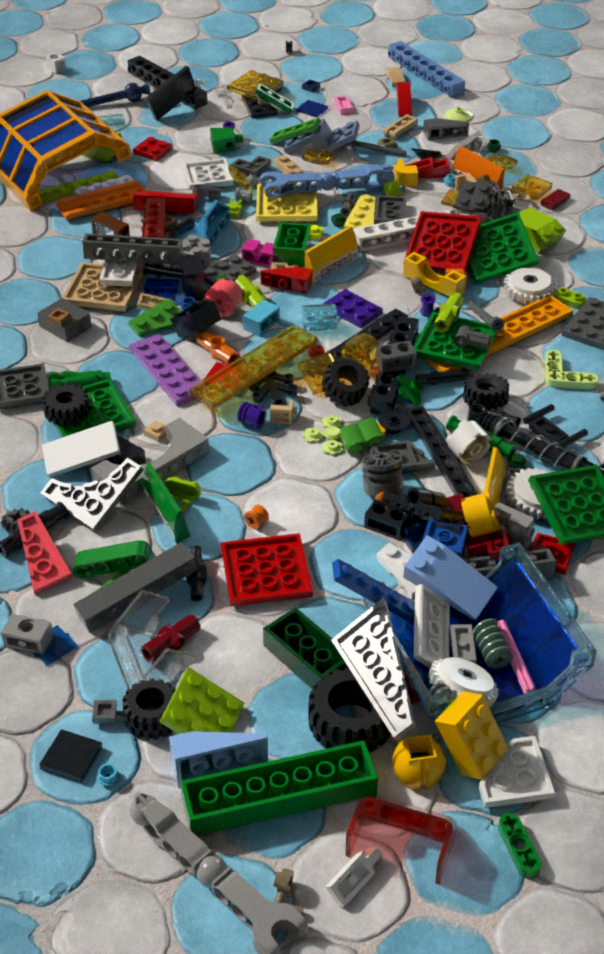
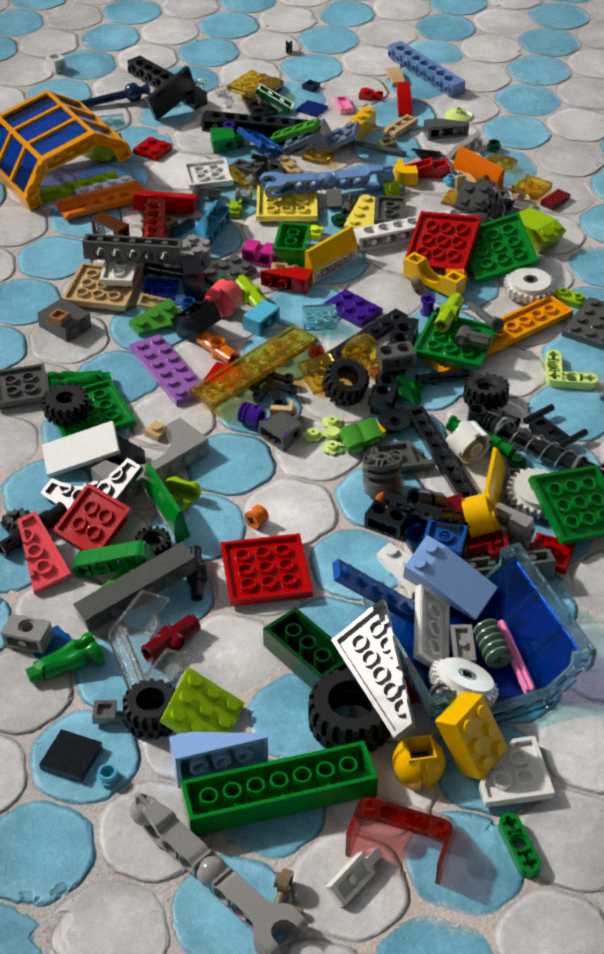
(67, 659): none -> green piece
(93, 519): none -> red plate
(155, 536): none -> black tyre
(261, 141): none -> blue tile
(264, 124): none -> black brick
(272, 165): none -> black plate
(281, 429): none -> dark grey torso
(333, 197): none -> light grey brick
(367, 120): none -> yellow brick
(369, 94): none -> red plate

